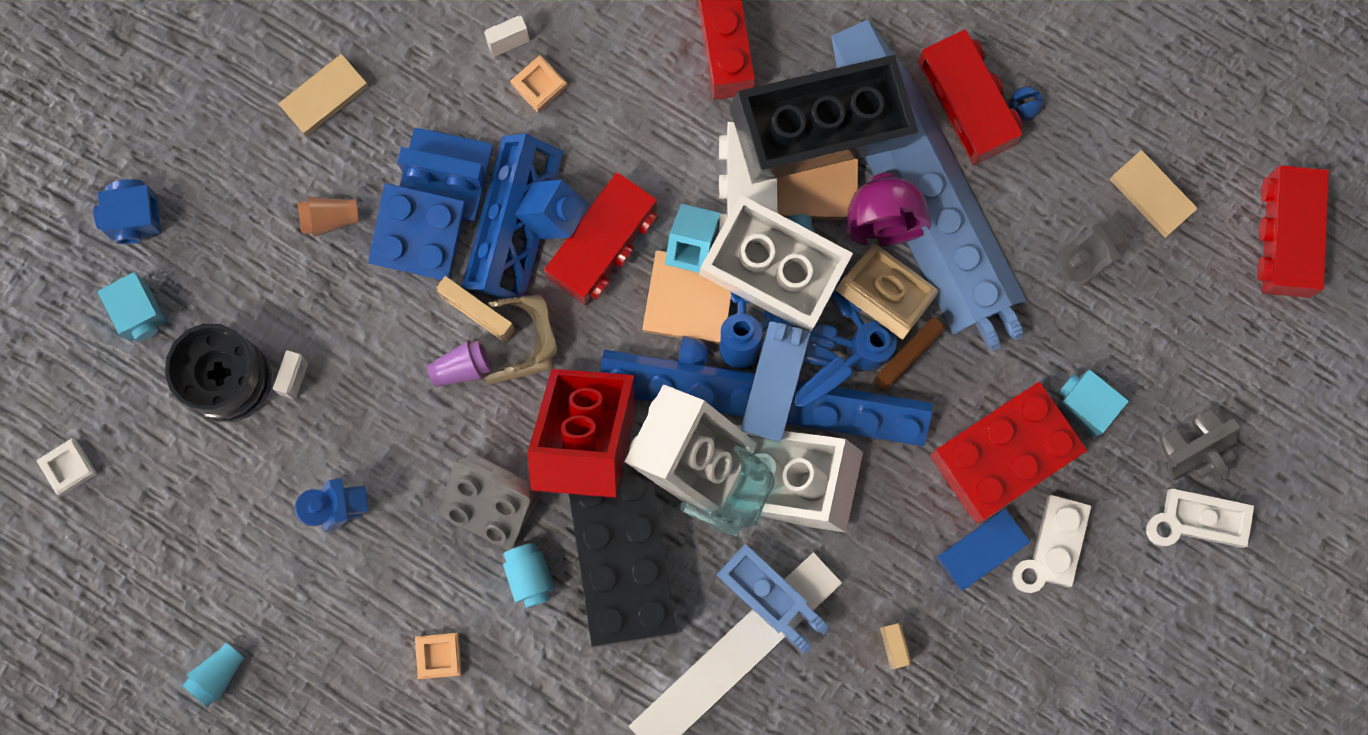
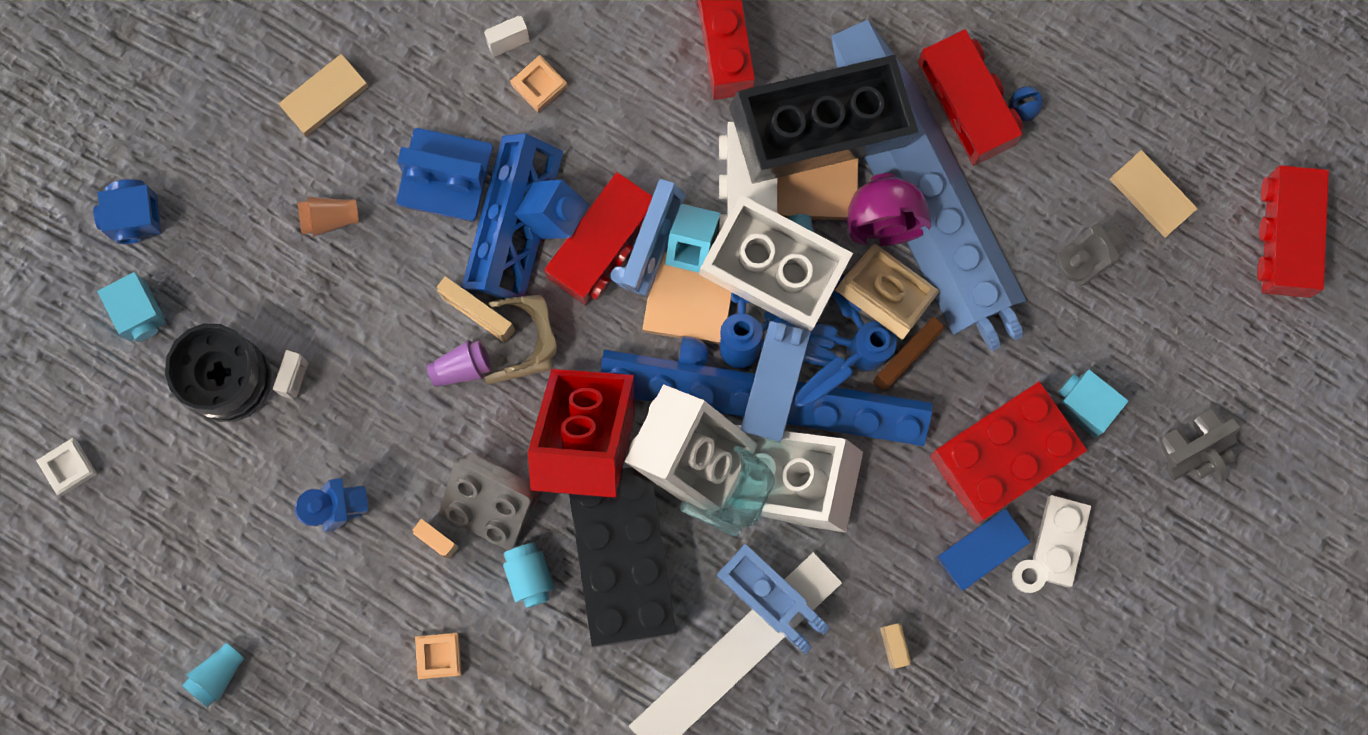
(417, 231): blue plate -> none
(435, 539): none -> light nougat tile
(651, 240): none -> medium blue hinge
(1203, 519): white hinge -> none

